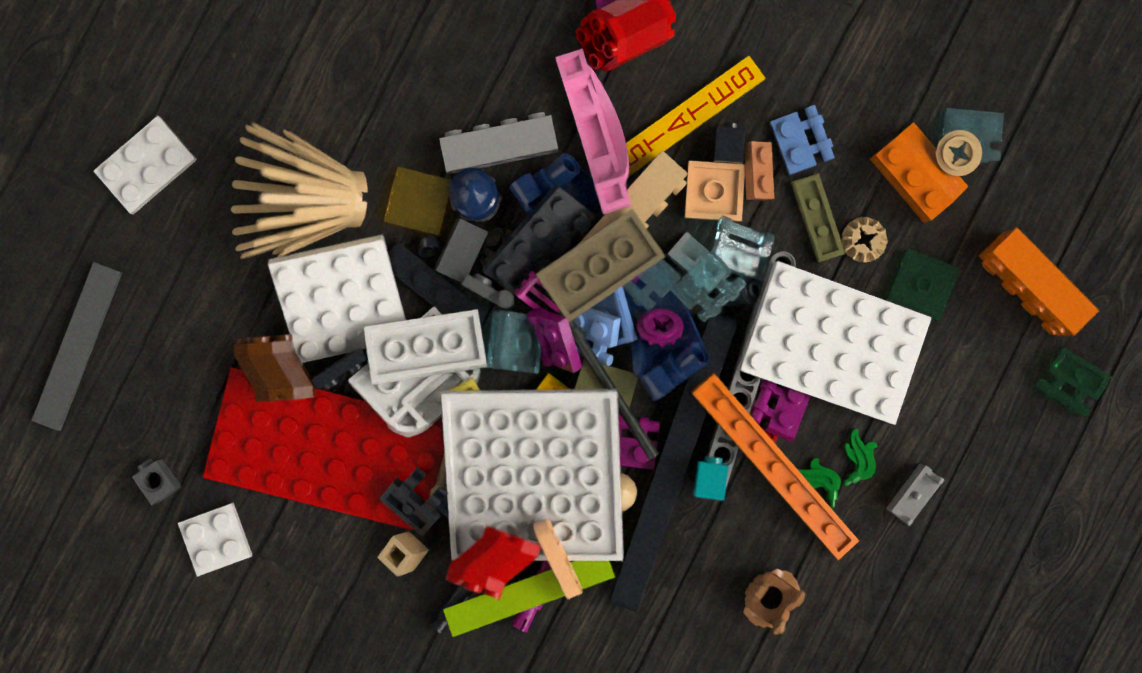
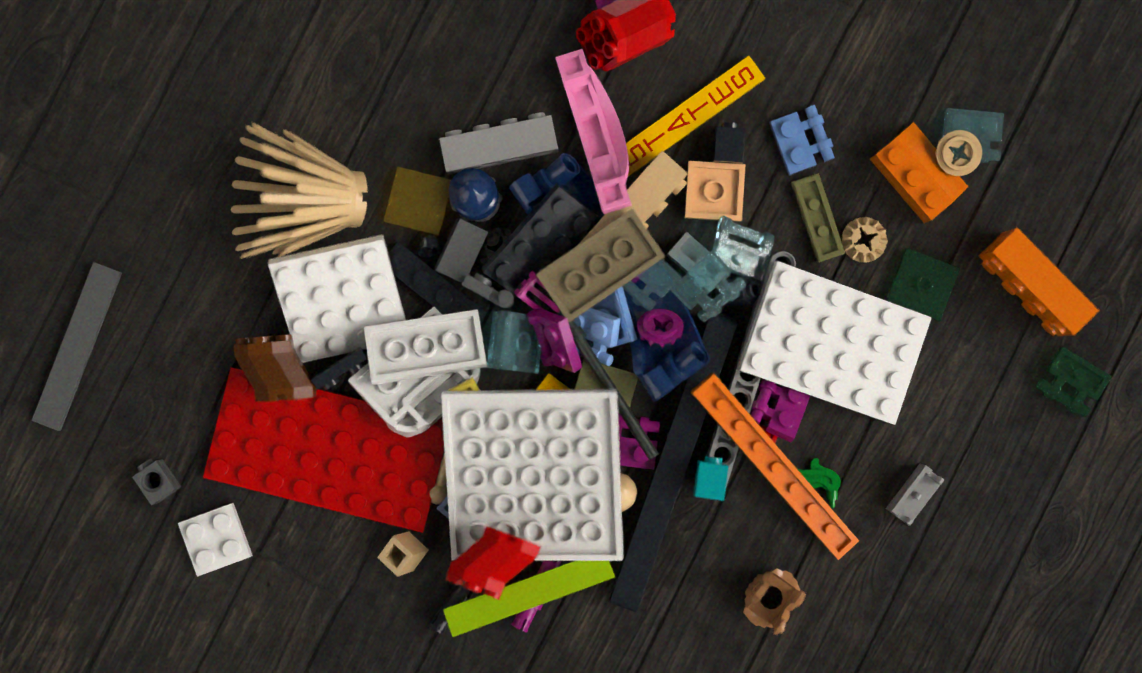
(145, 165): white plate -> none
(410, 506): black plate -> none
(557, 558): light nougat beam -> none
(758, 170): nougat plate -> none
(862, 456): green piece -> none

